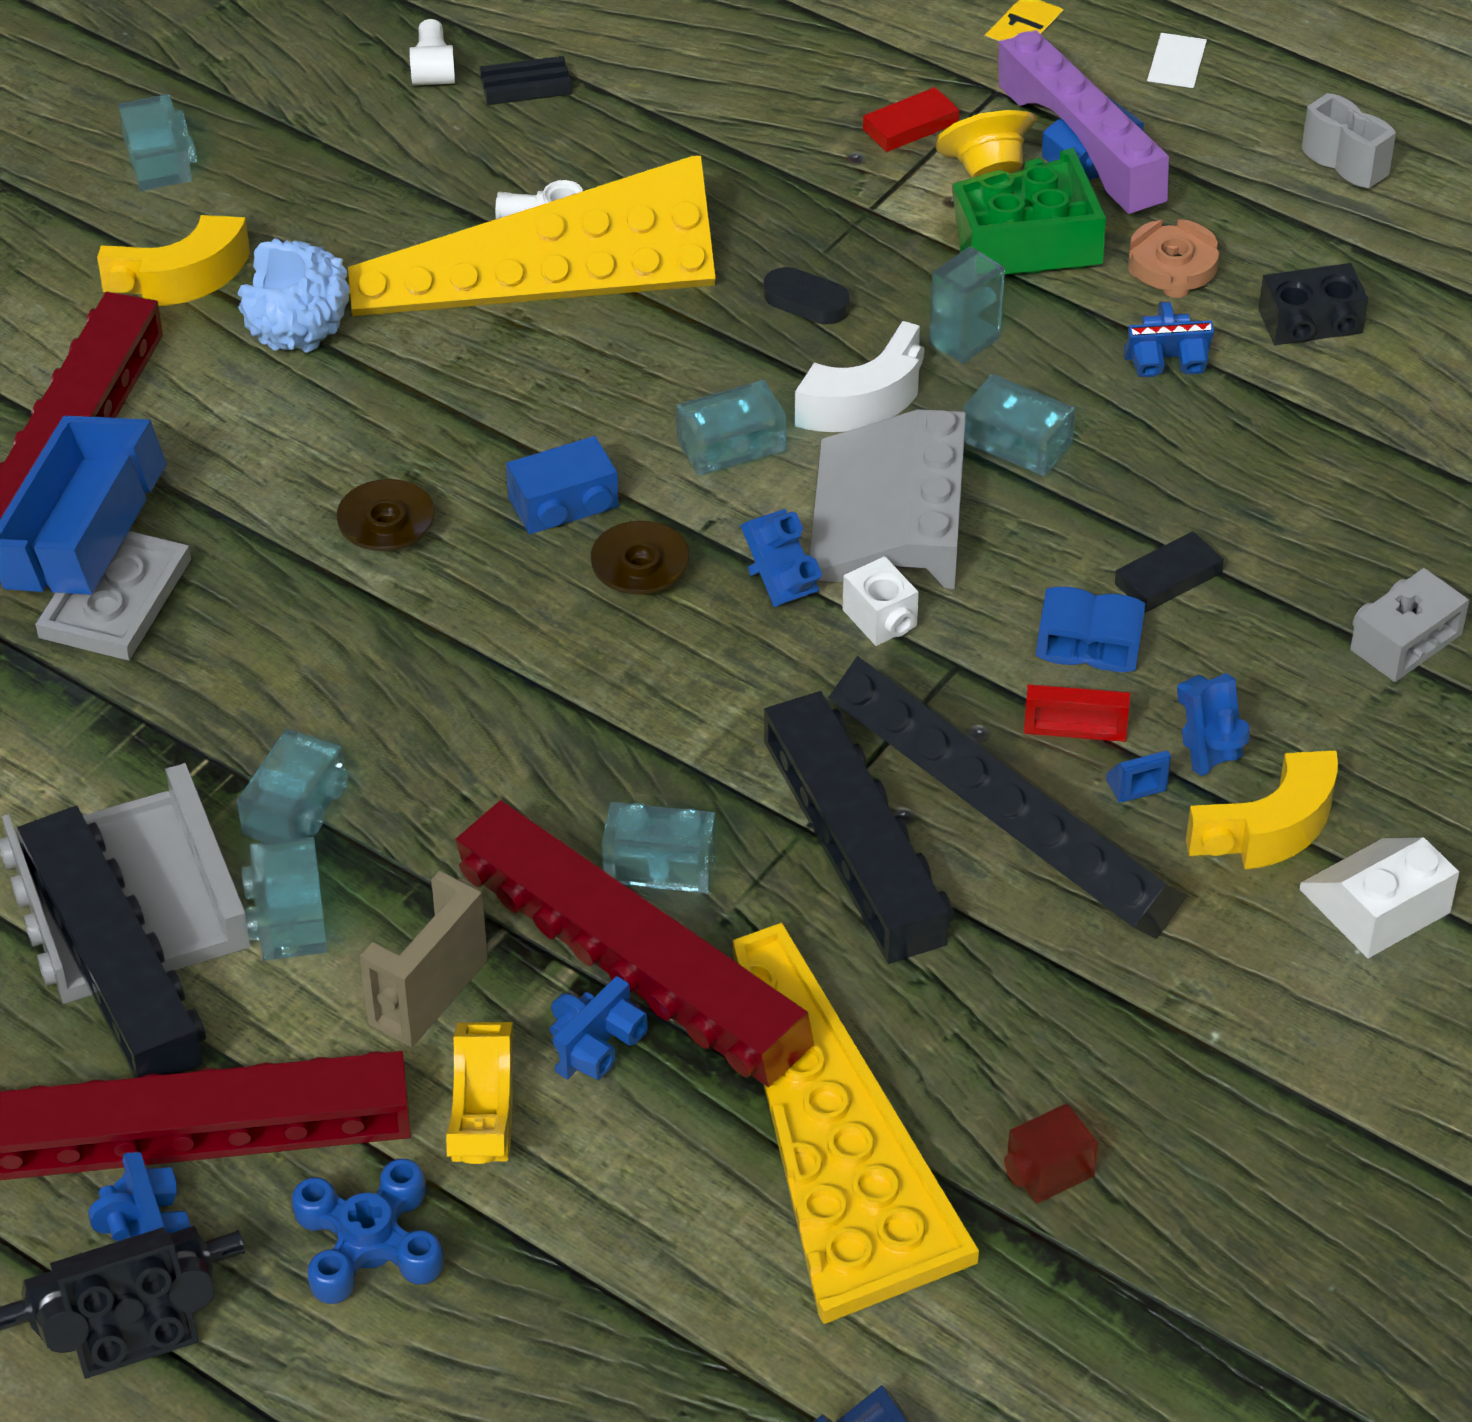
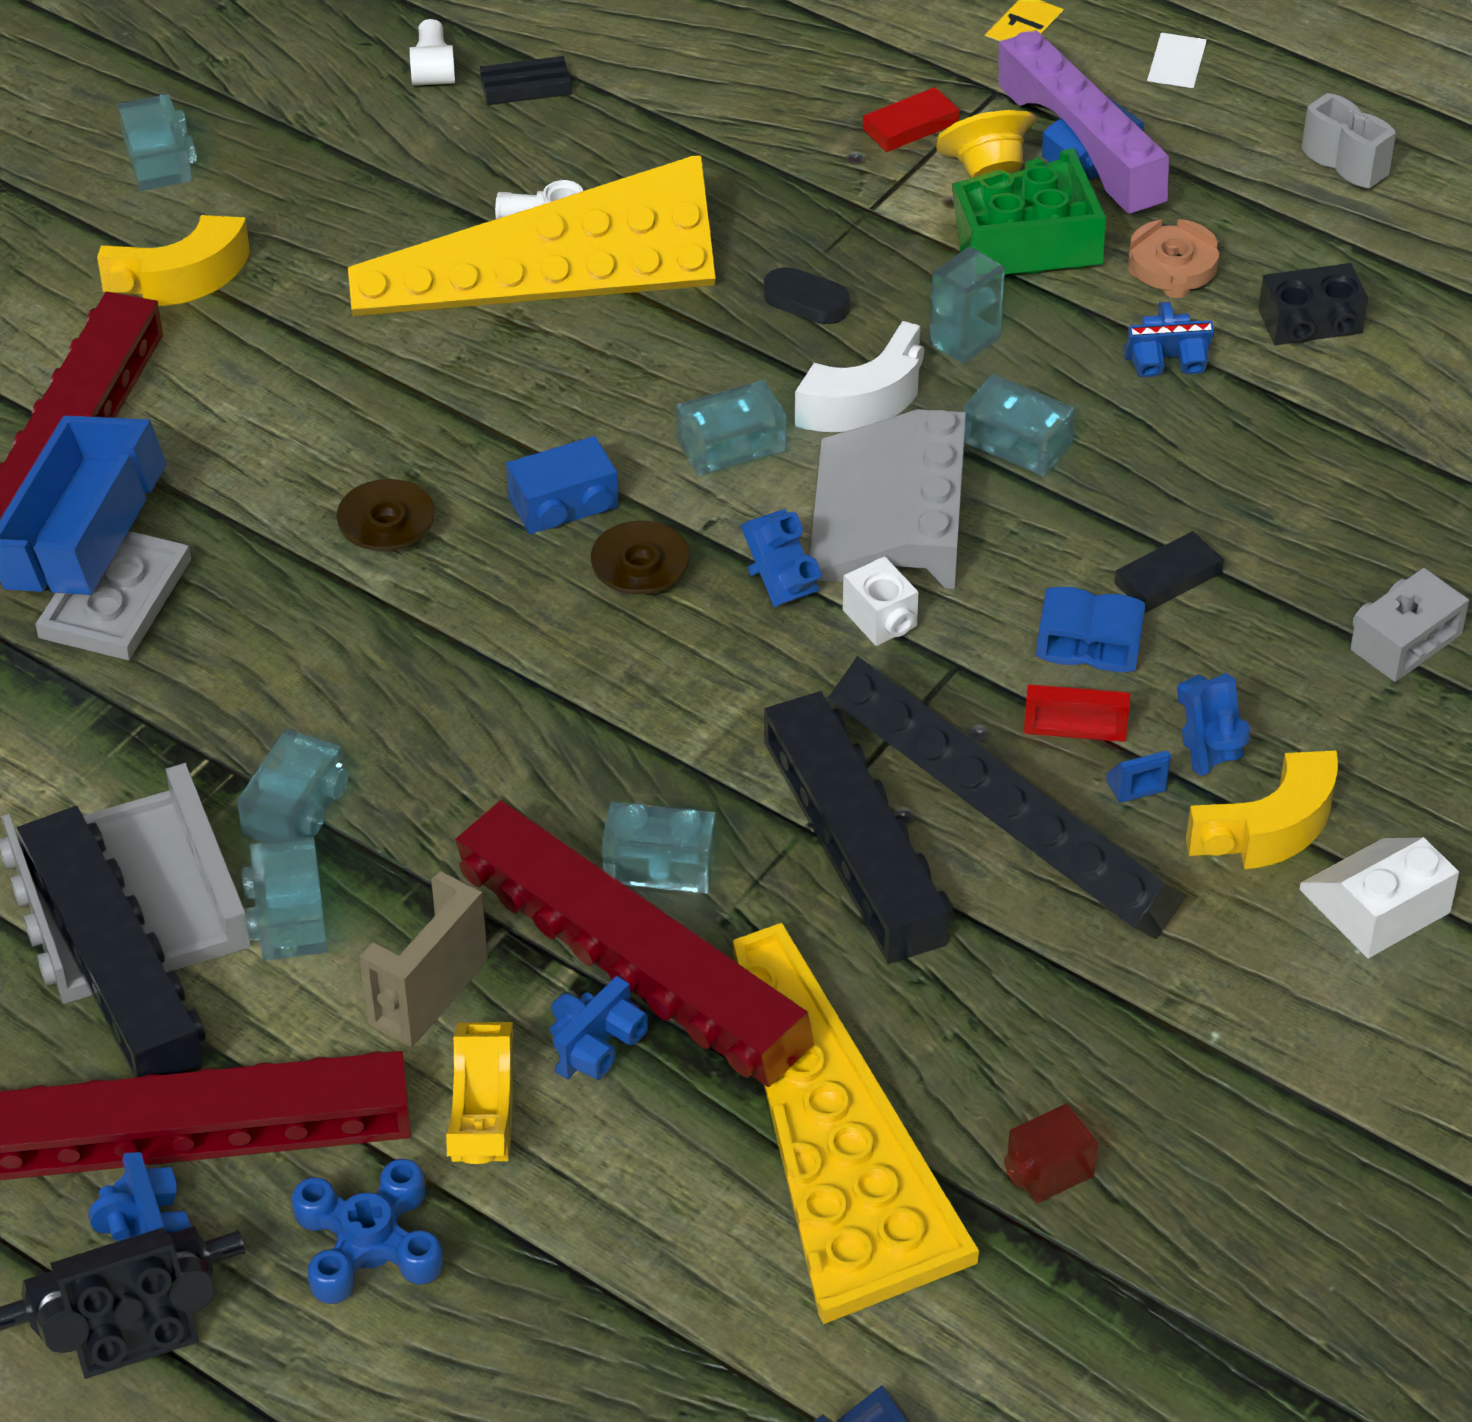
(294, 295): light blue hair -> none

